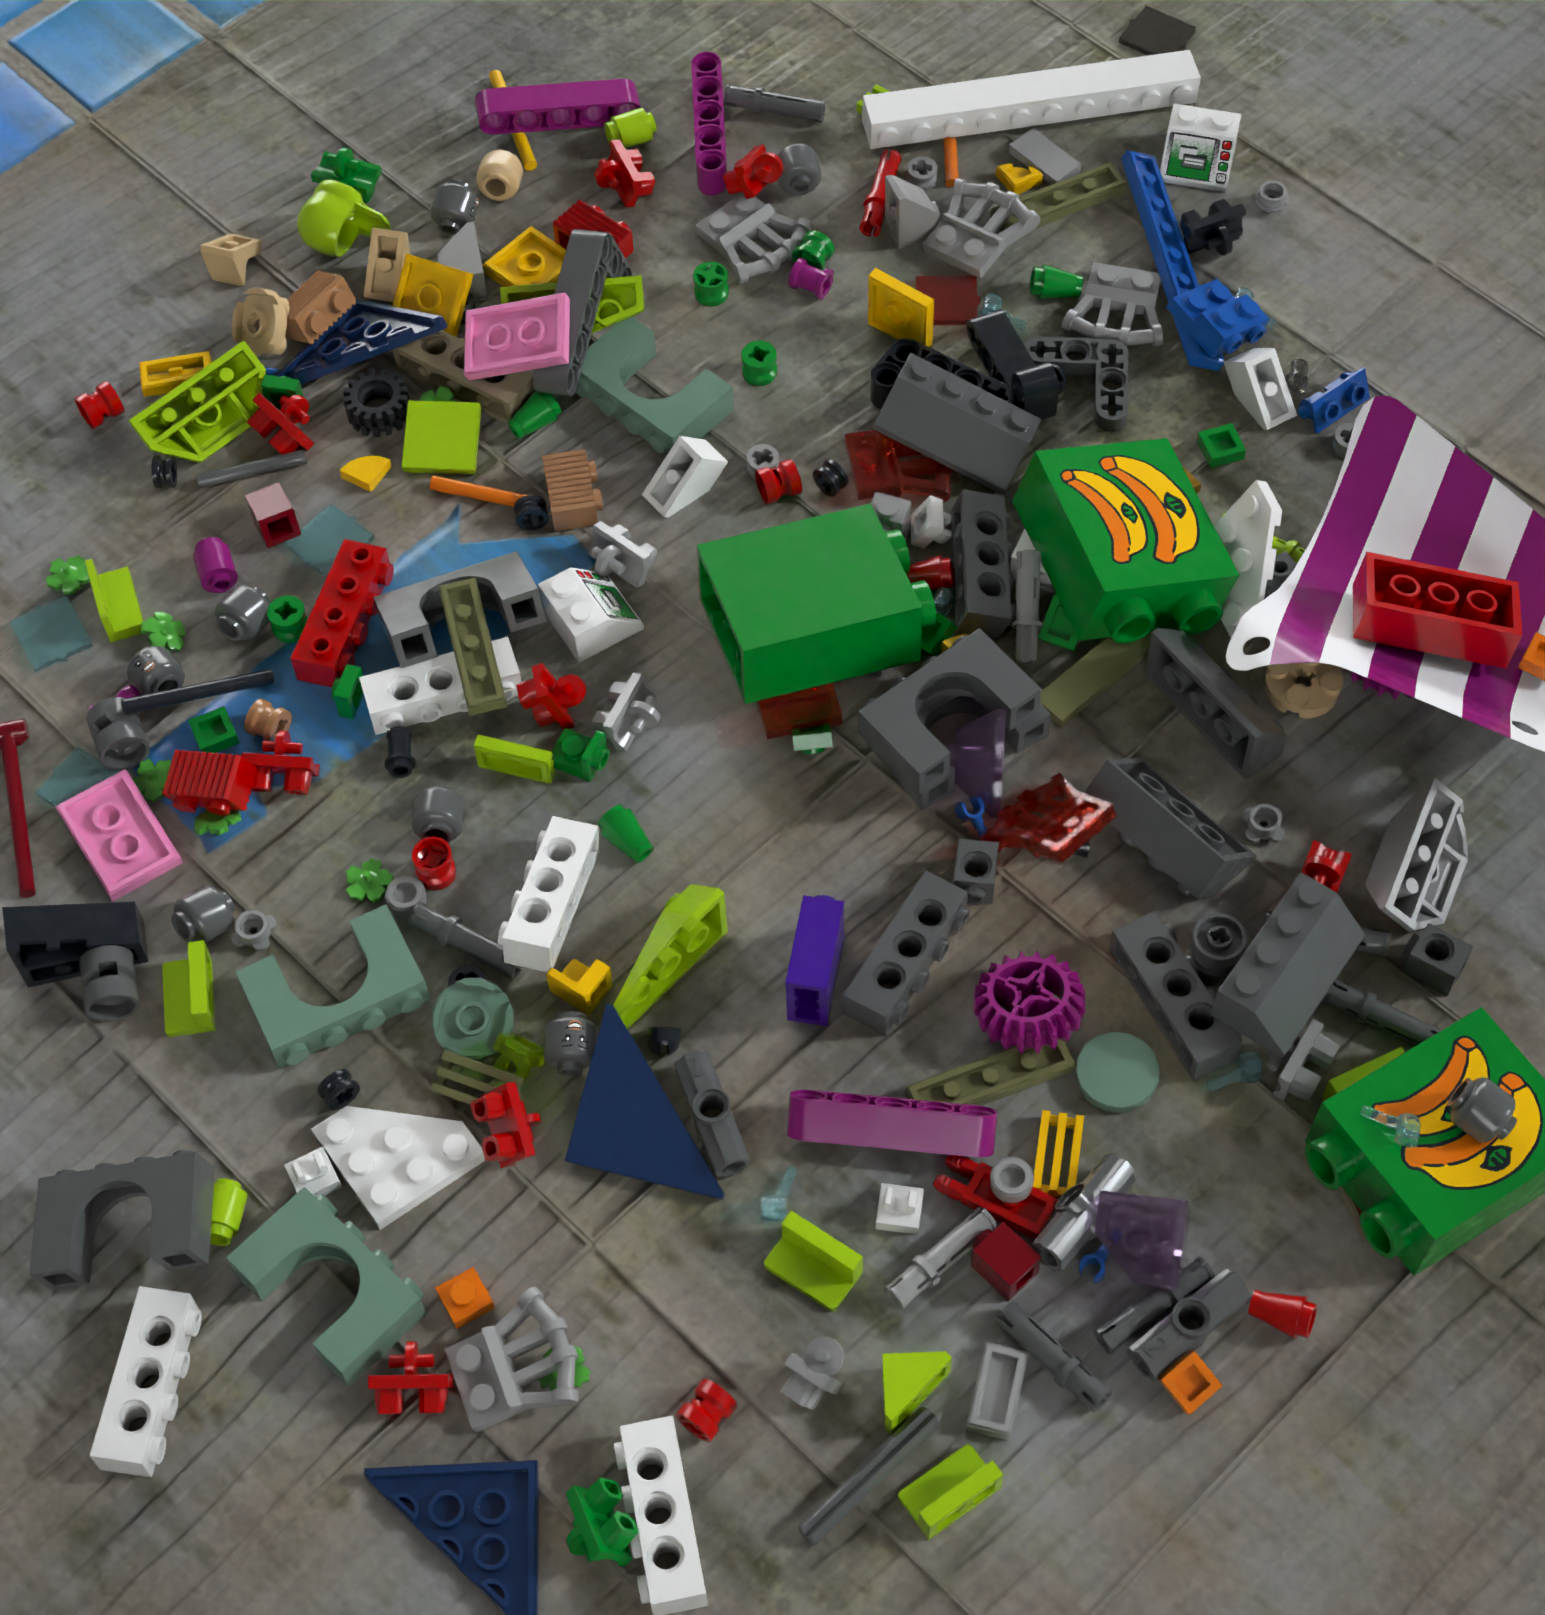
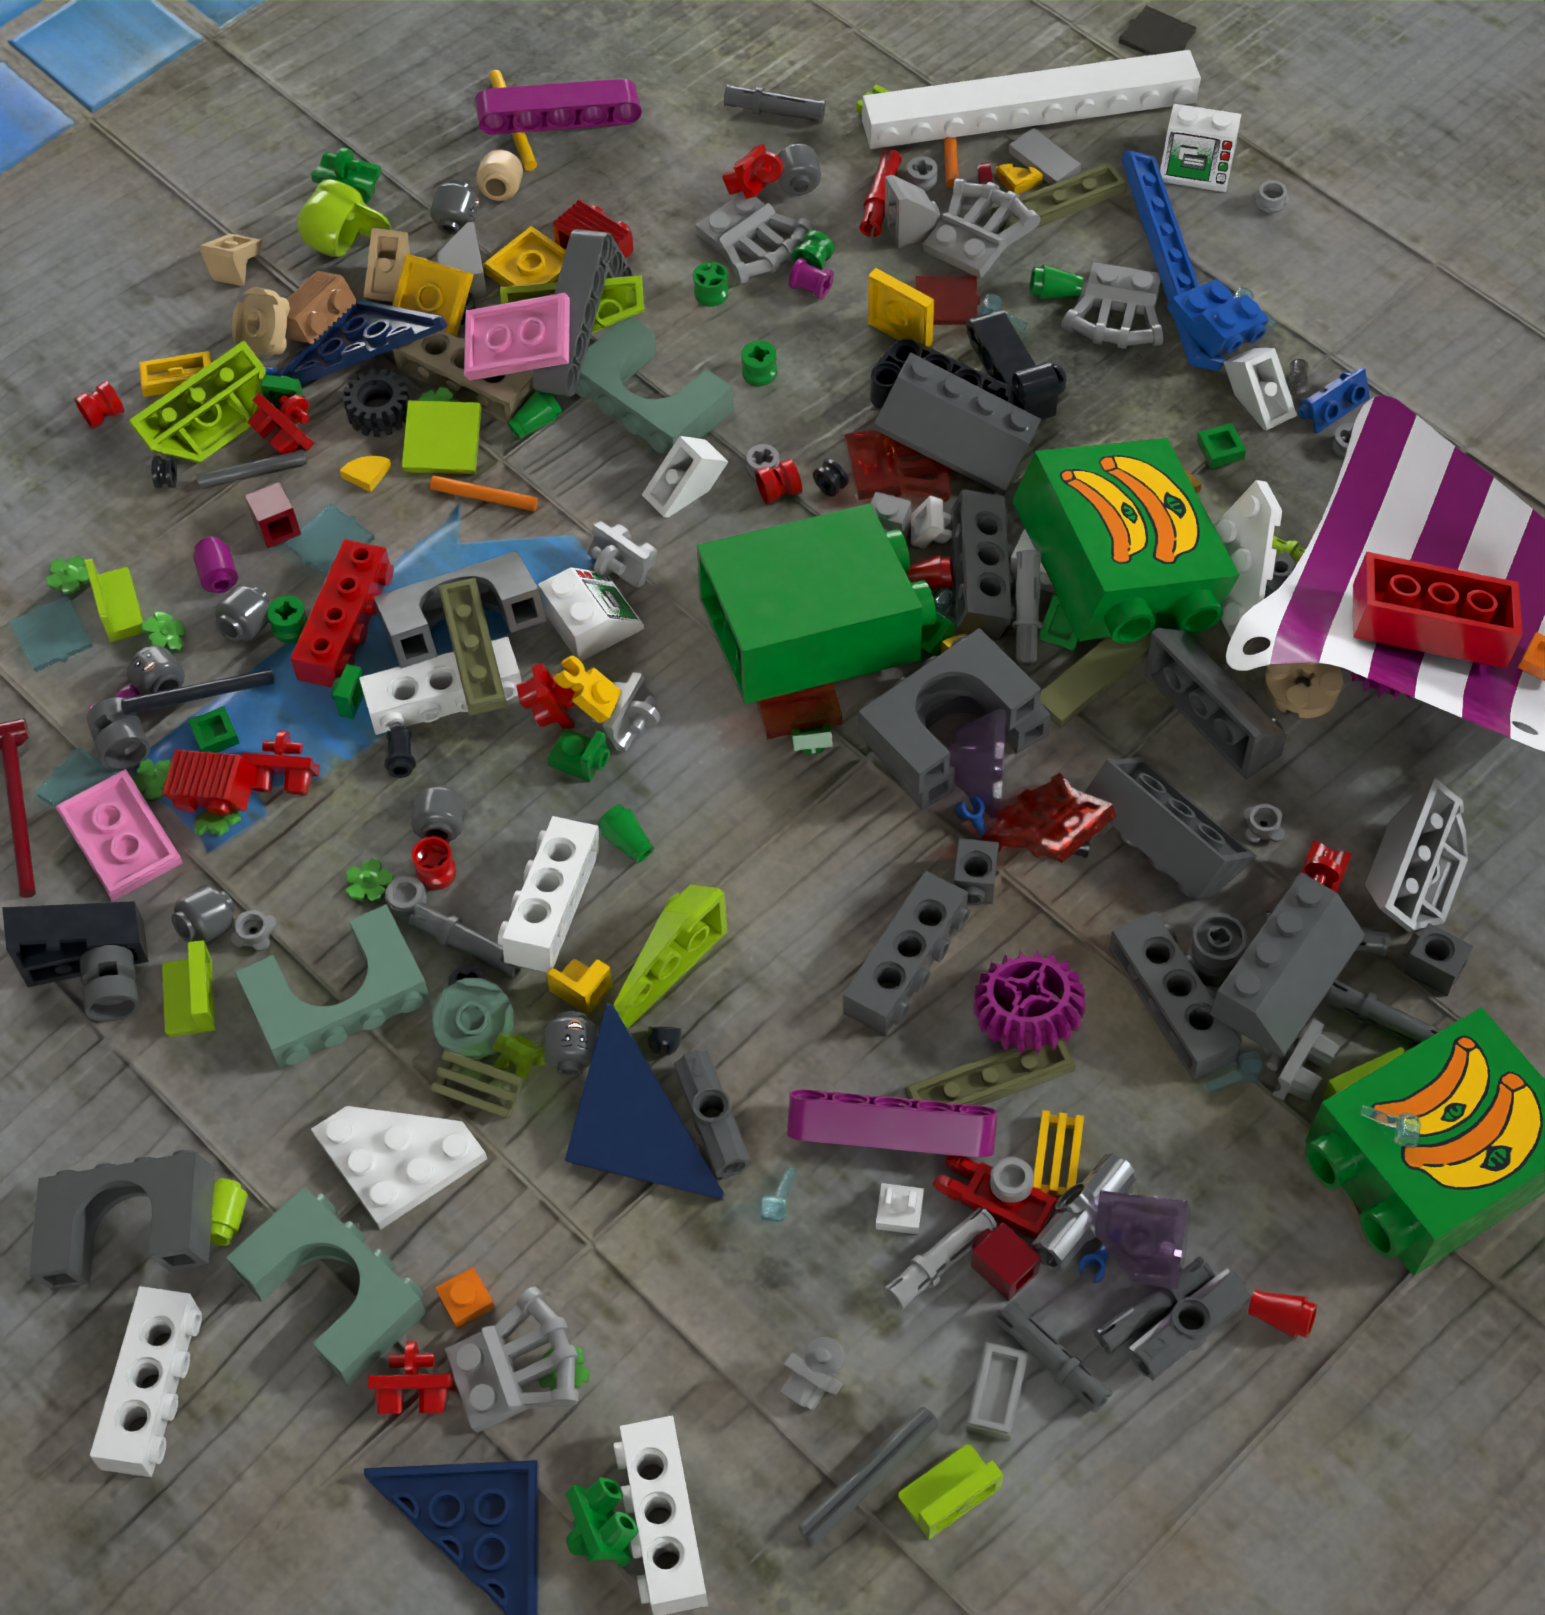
(266, 720): medium nougat wheel -> none
(314, 1173): white tile -> none
(338, 1089): black bush -> none
(508, 1124): red hips -> none
(514, 759): lime tile -> none
(531, 512): black bush -> none
(570, 489): medium nougat brick -> none
(592, 689): none -> yellow plate
(623, 174): red hips -> none
(631, 128): lime brick -> none
(706, 1410): red wheel -> none
(709, 122): magenta beam -> none
(814, 1262): lime panel -> none
(815, 960): dark purple brick -> none
(909, 1381): lime slope -> none
(984, 173): none -> dark red tile
(1094, 363): dark grey beam -> none
(1117, 1072): sand green tile -> none
(1189, 1382): orange plate -> none
(1214, 231): black hips -> none
(1482, 1109): dark grey head -> none

